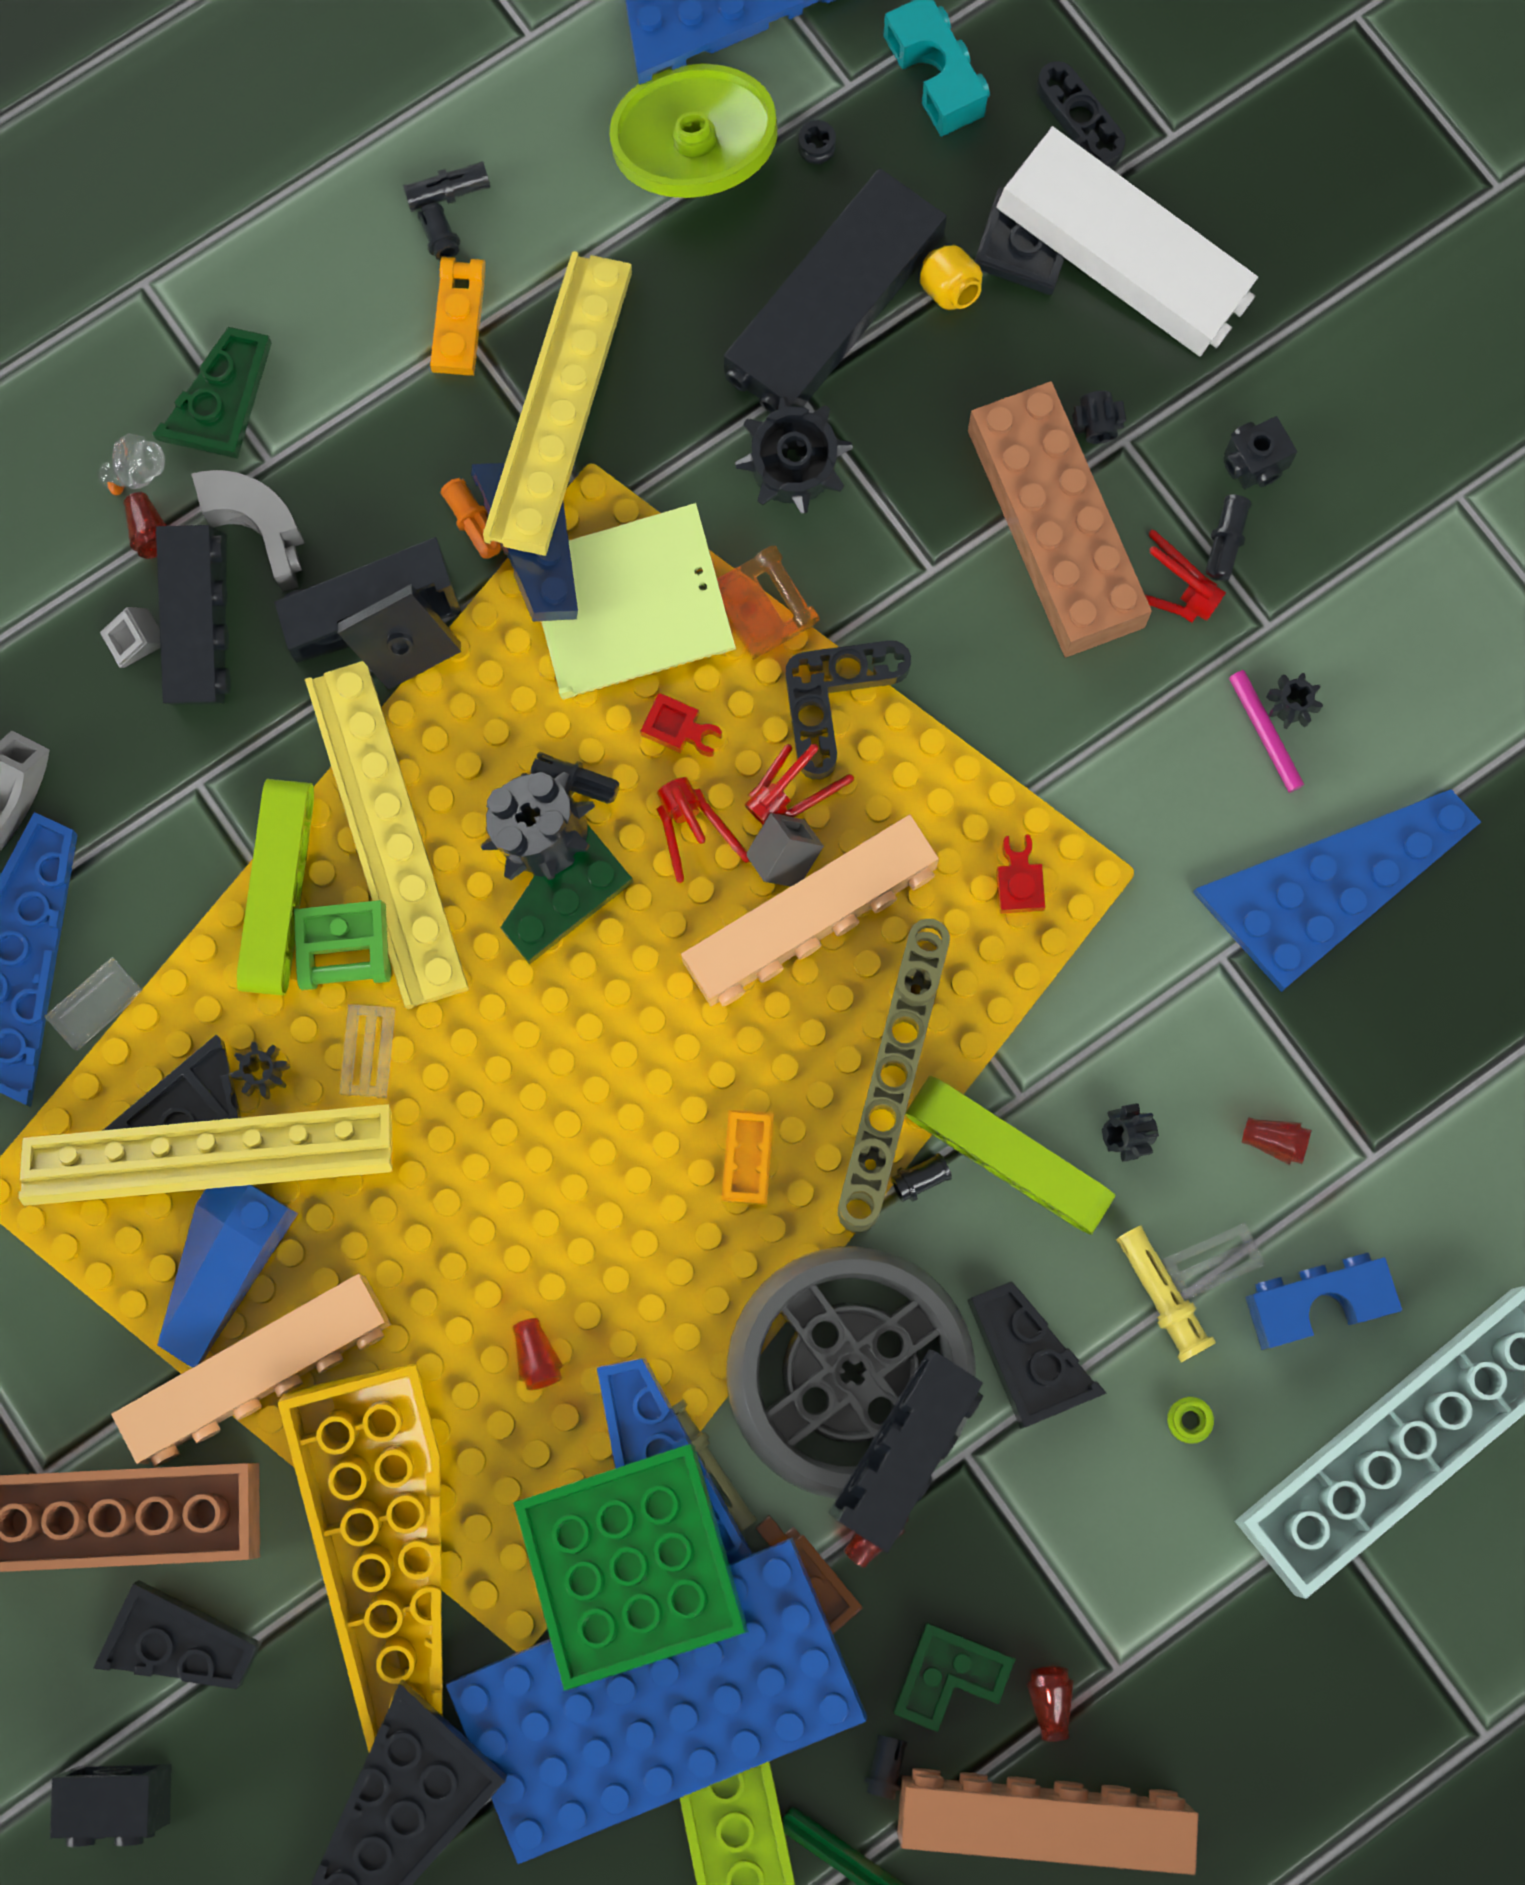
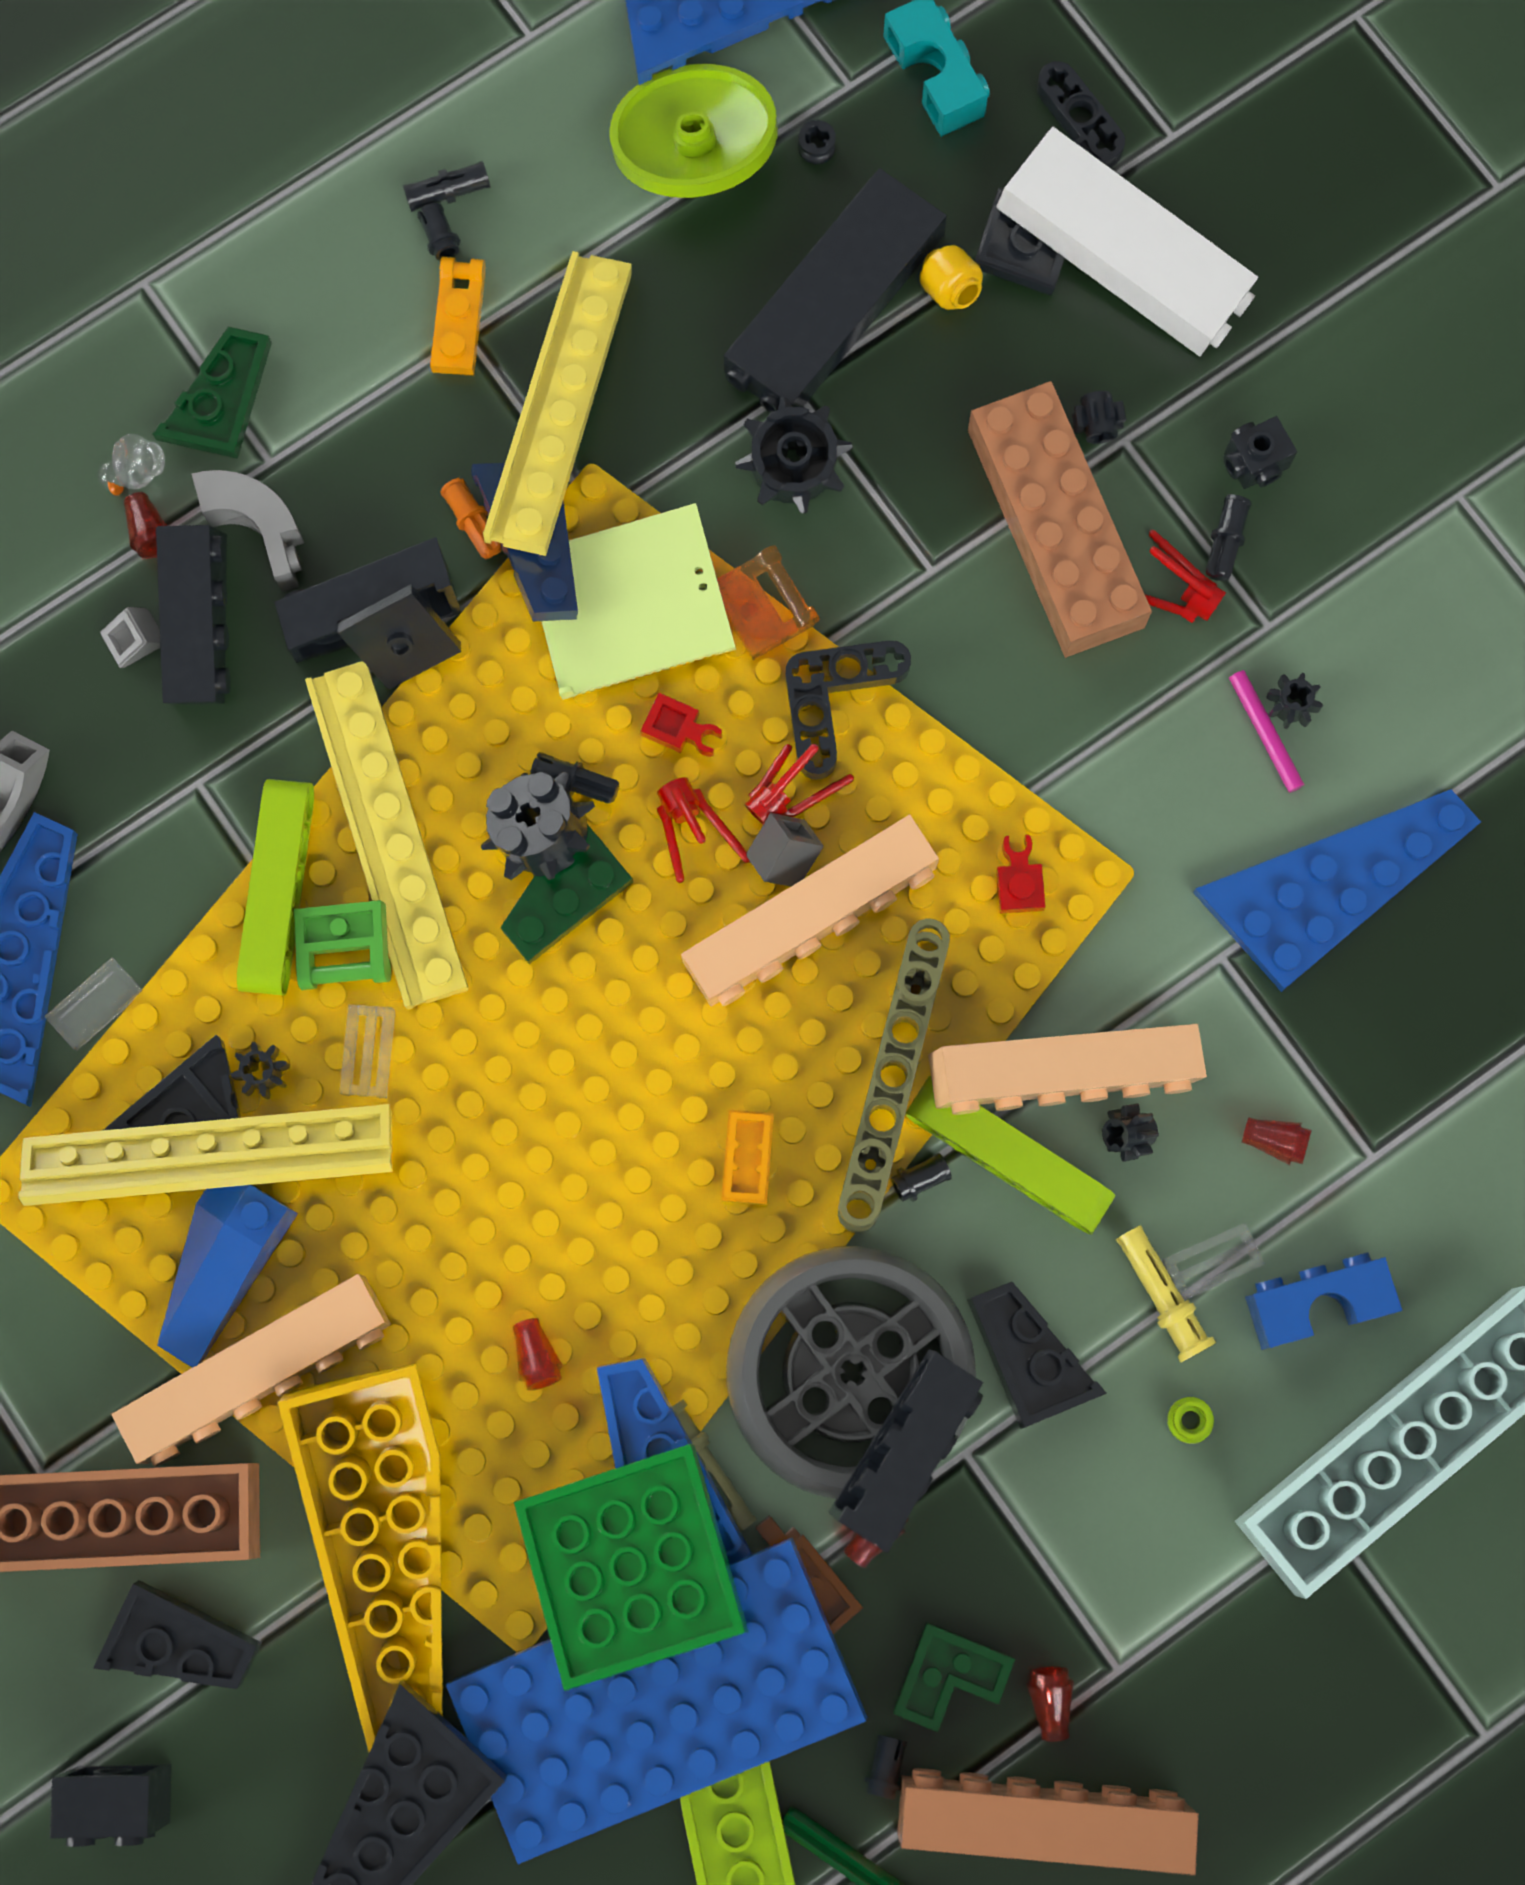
(1066, 1067): none -> light nougat brick

